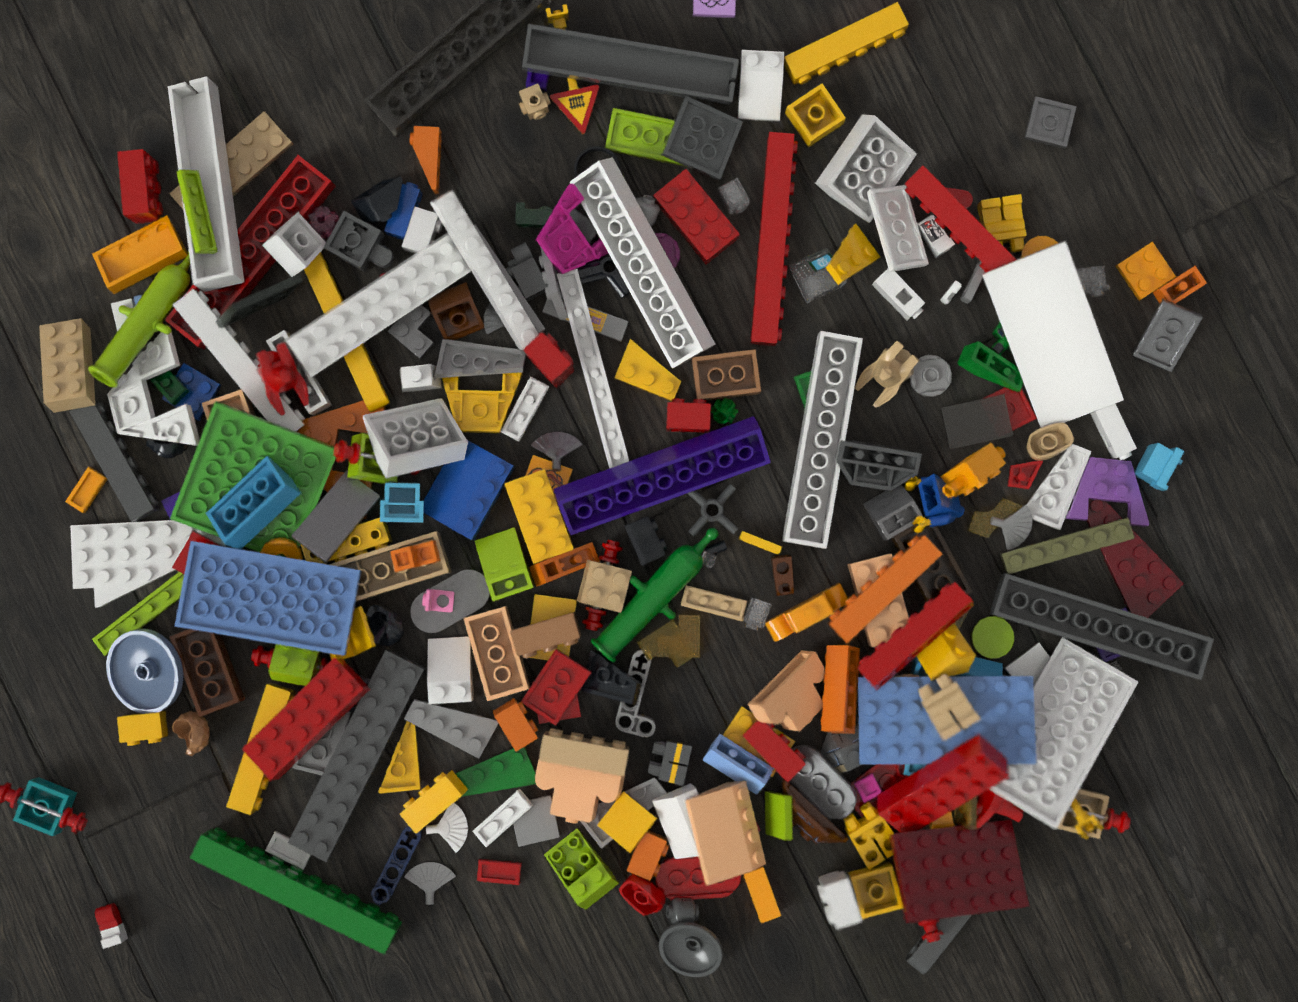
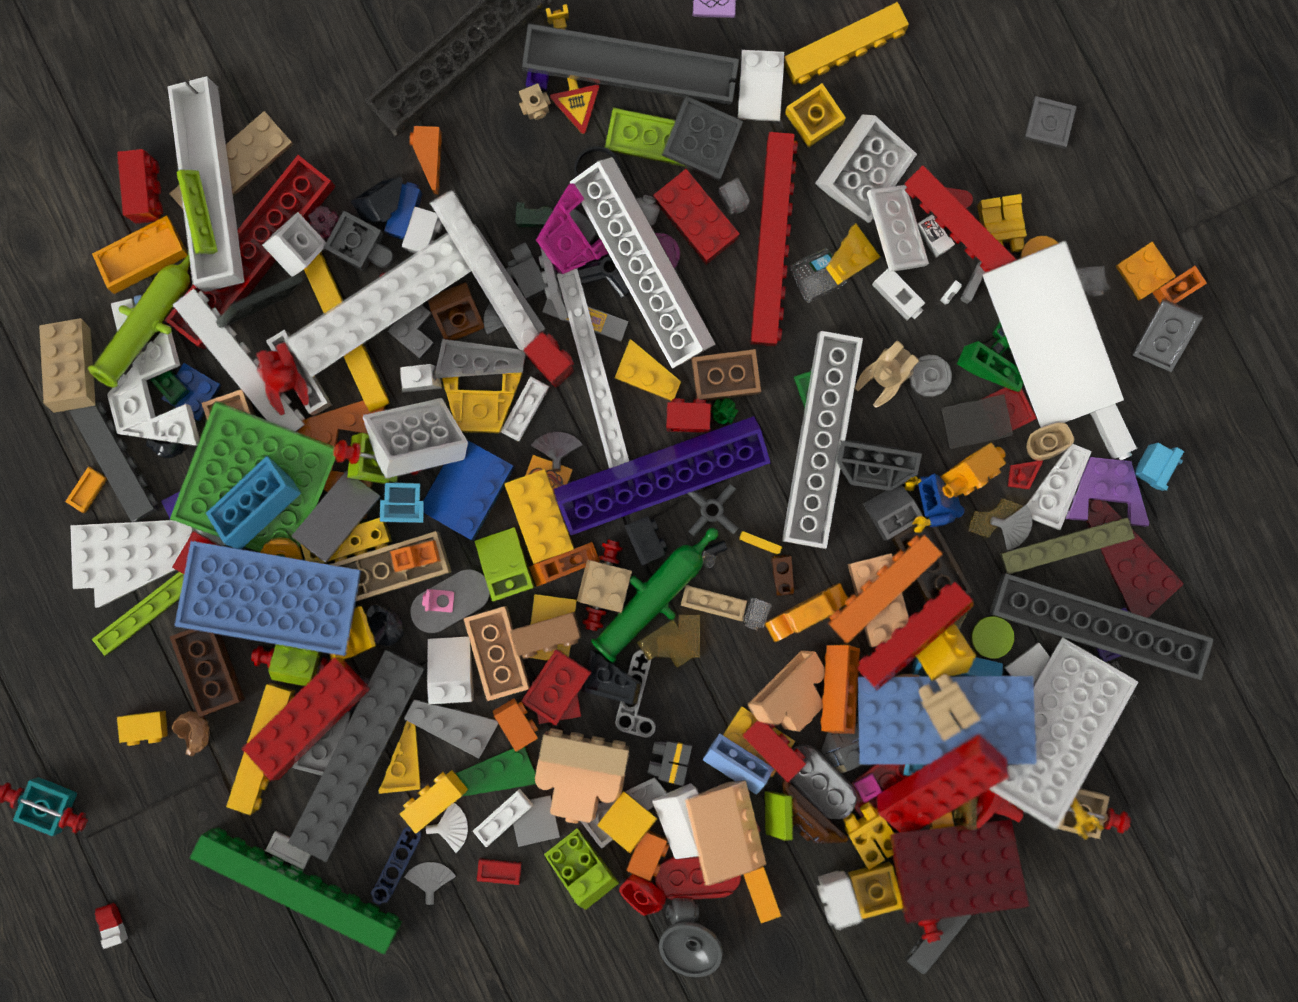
(144, 671): sand blue dish -> none

